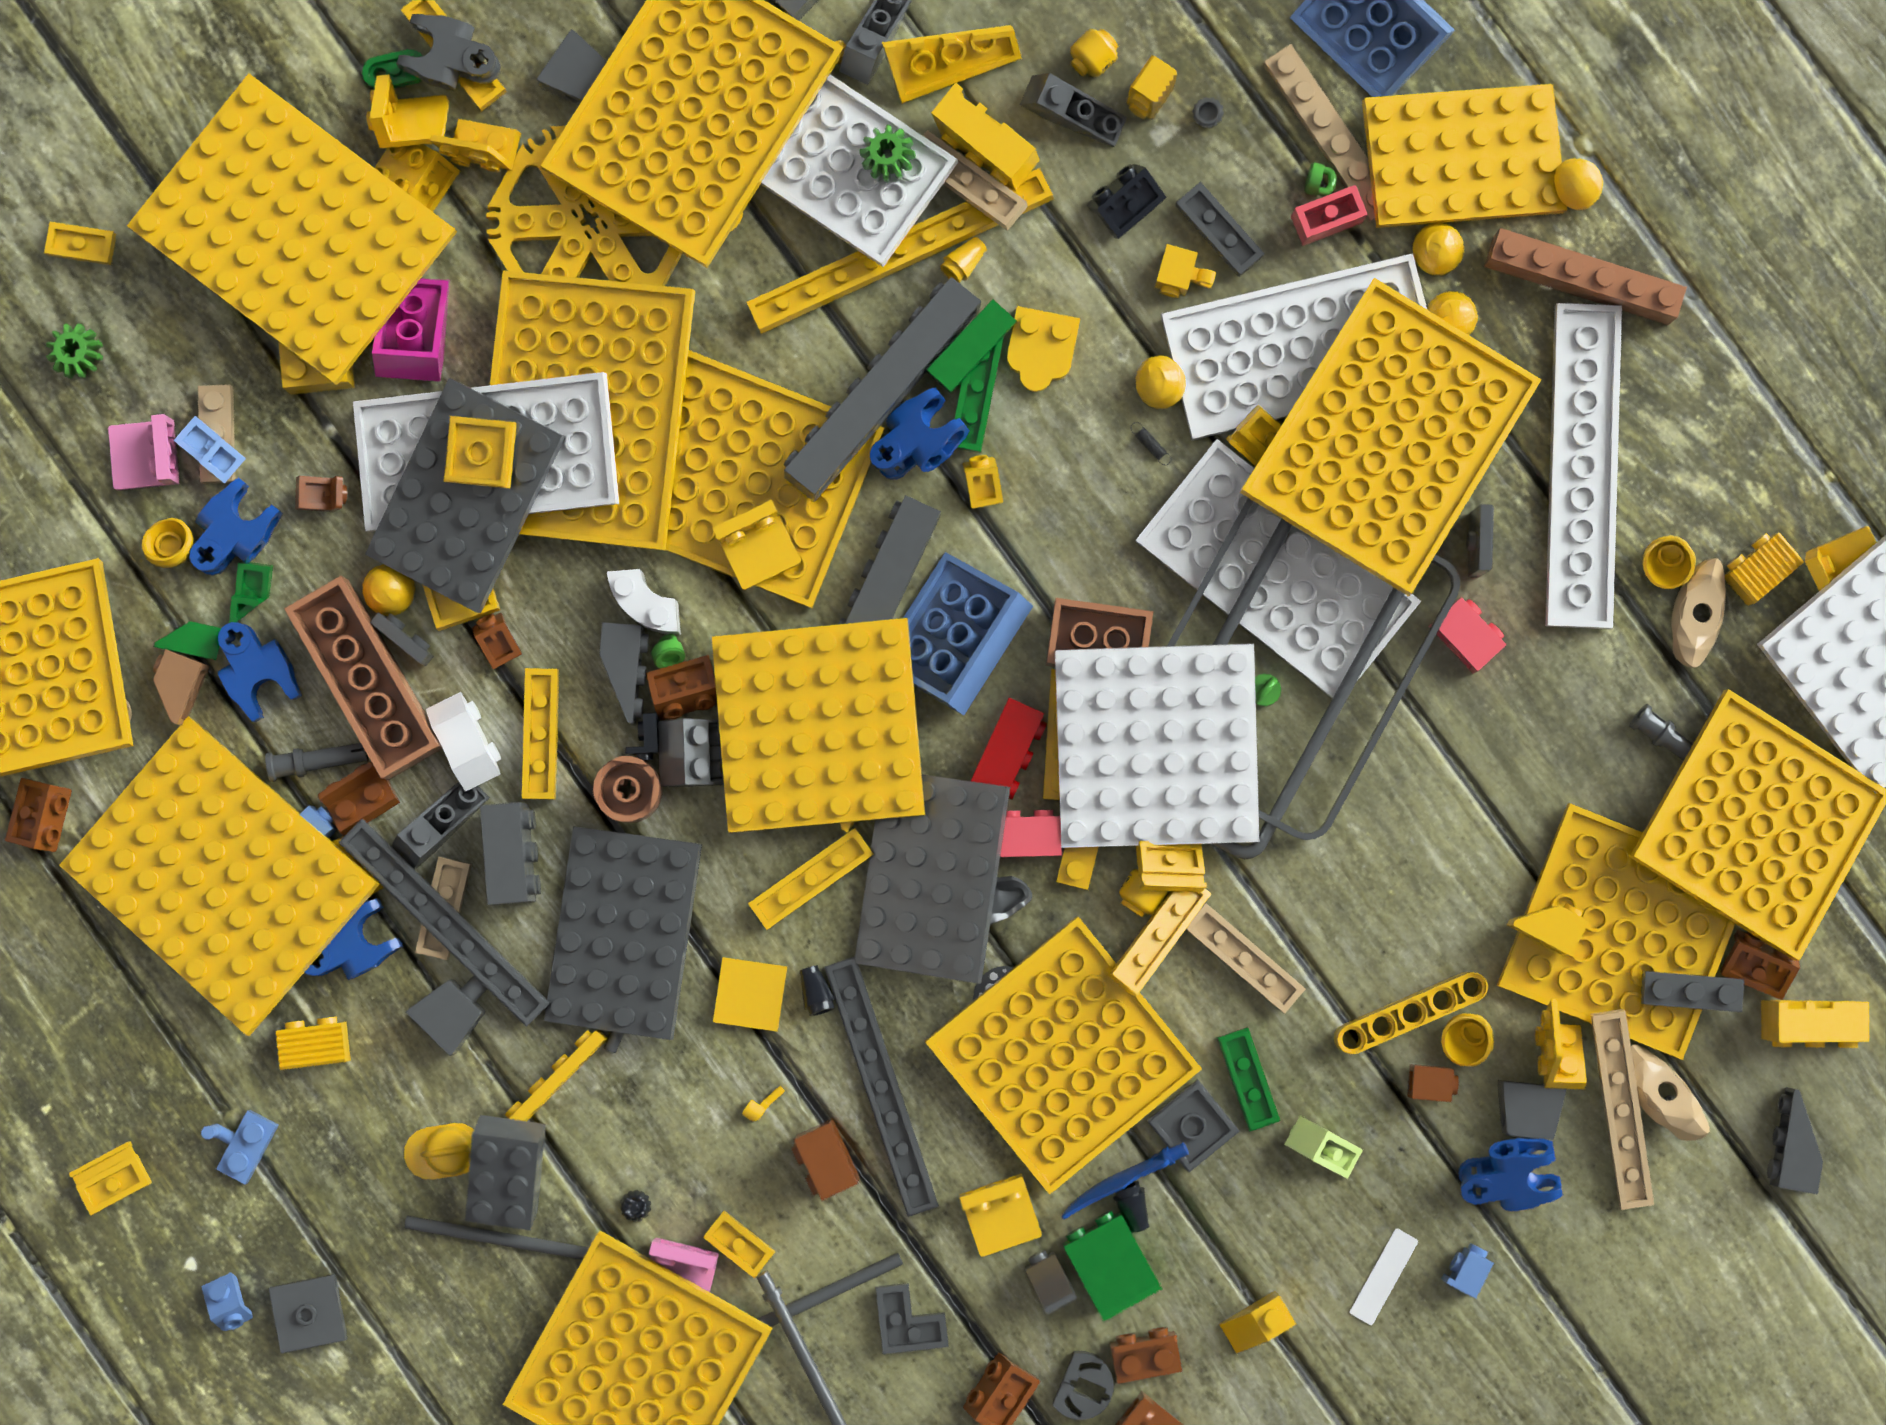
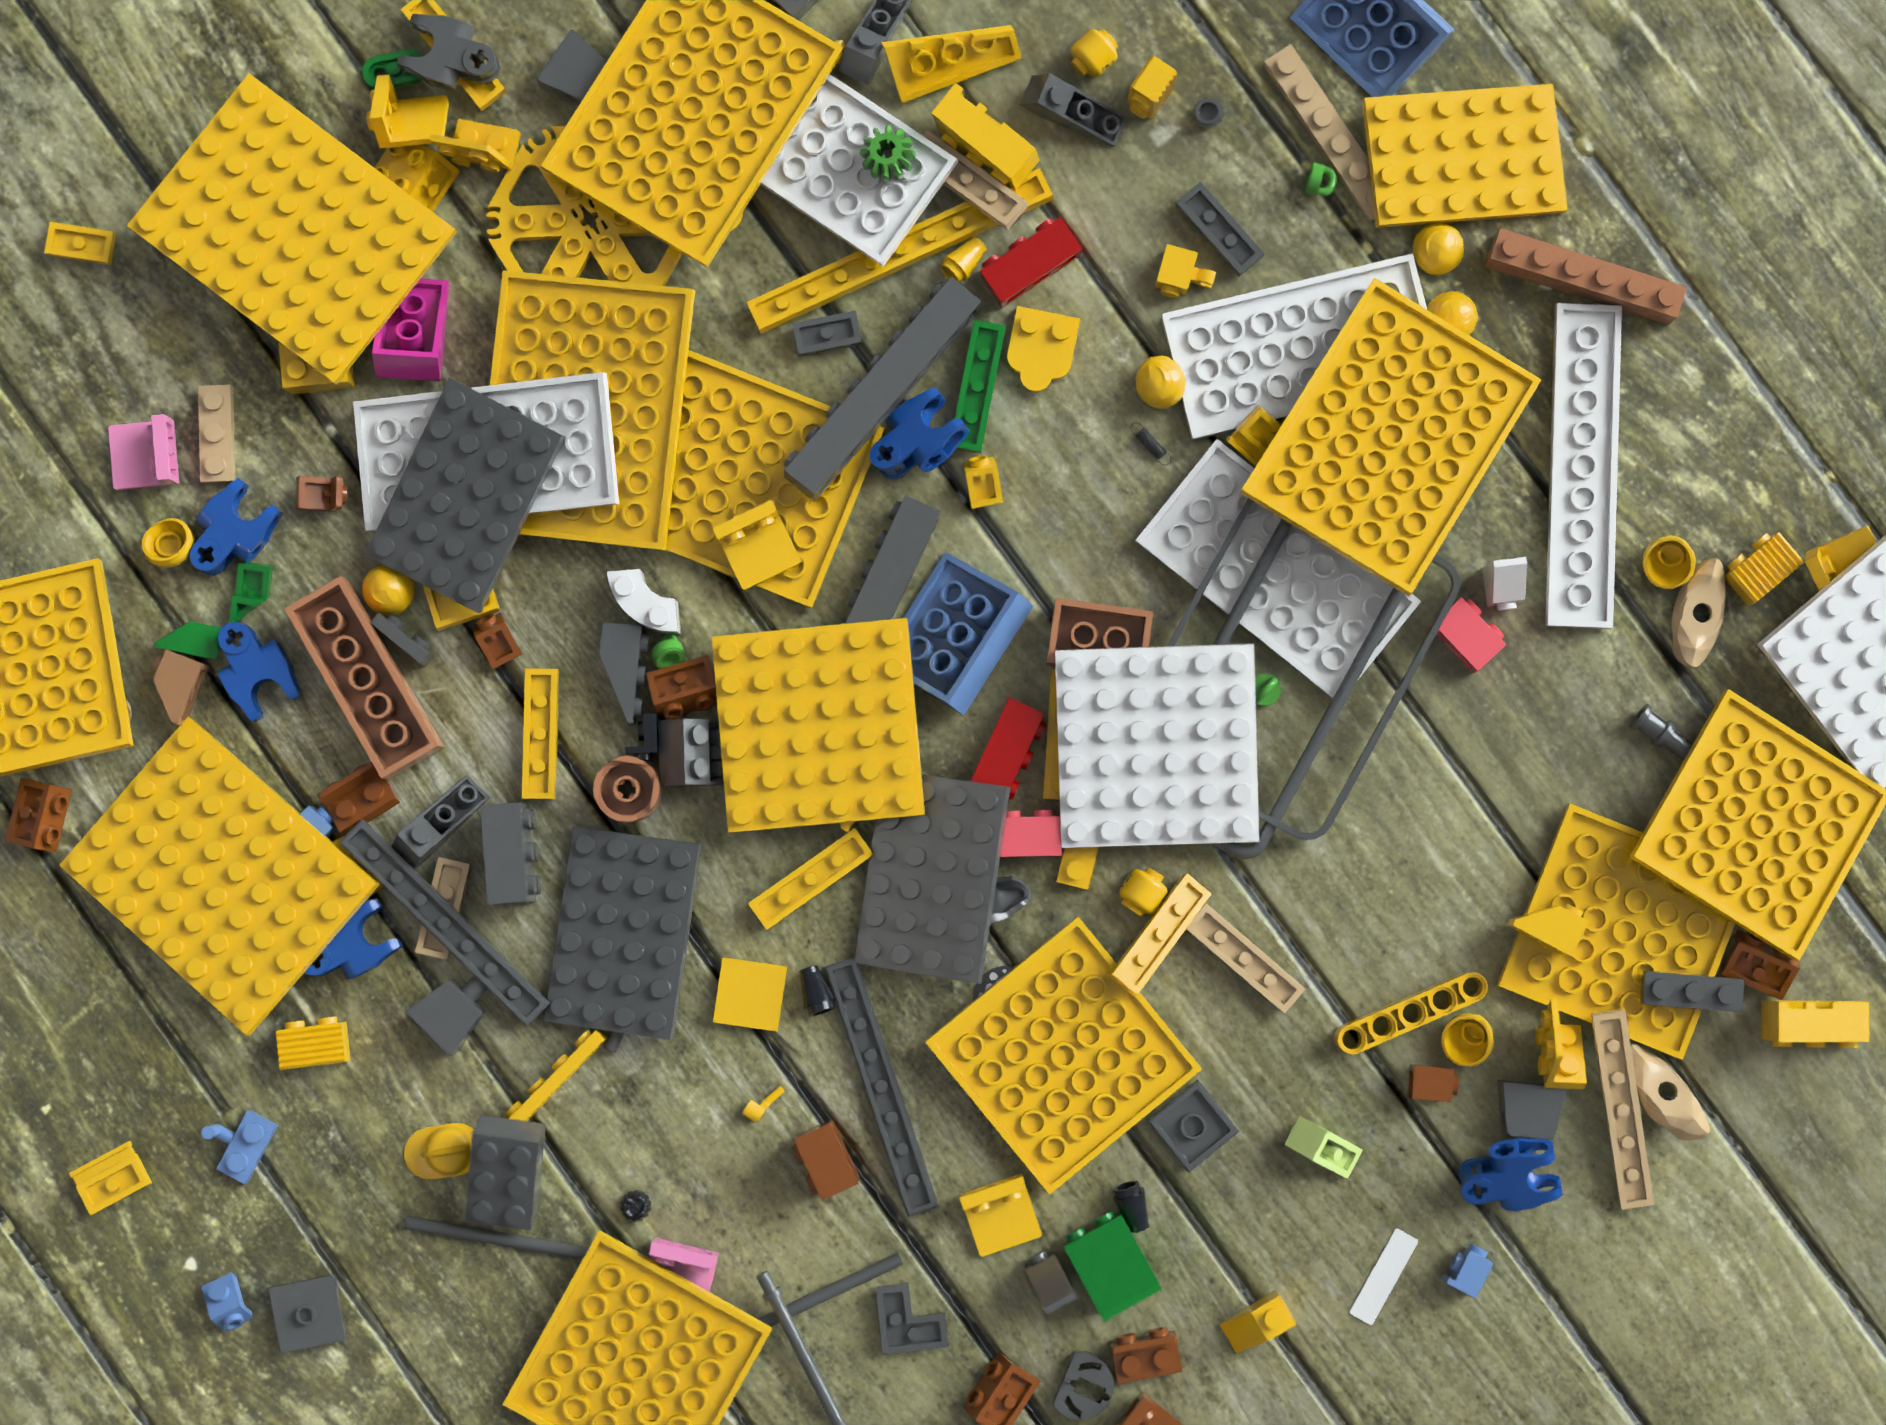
(65, 345): bright green gear -> none
(209, 449): light blue slope -> none
(300, 762): dark grey pin -> none
(463, 741): white brick -> none
(480, 452): yellow tile -> none
(739, 1244): yellow plate -> none
(827, 333): none -> dark grey plate
(971, 346): green tile -> none
(1030, 261): none -> red brick
(1124, 1178): blue sword -> none
(1126, 199): black bracket -> none
(1171, 867): yellow plate -> none
(1248, 1079): green tile -> none
(1329, 215): coral brick -> none
(1480, 540): dark grey plate -> none
(1505, 583): none -> white slope
(1578, 183): yellow piece -> none
(1797, 1156): dark grey slope -> none

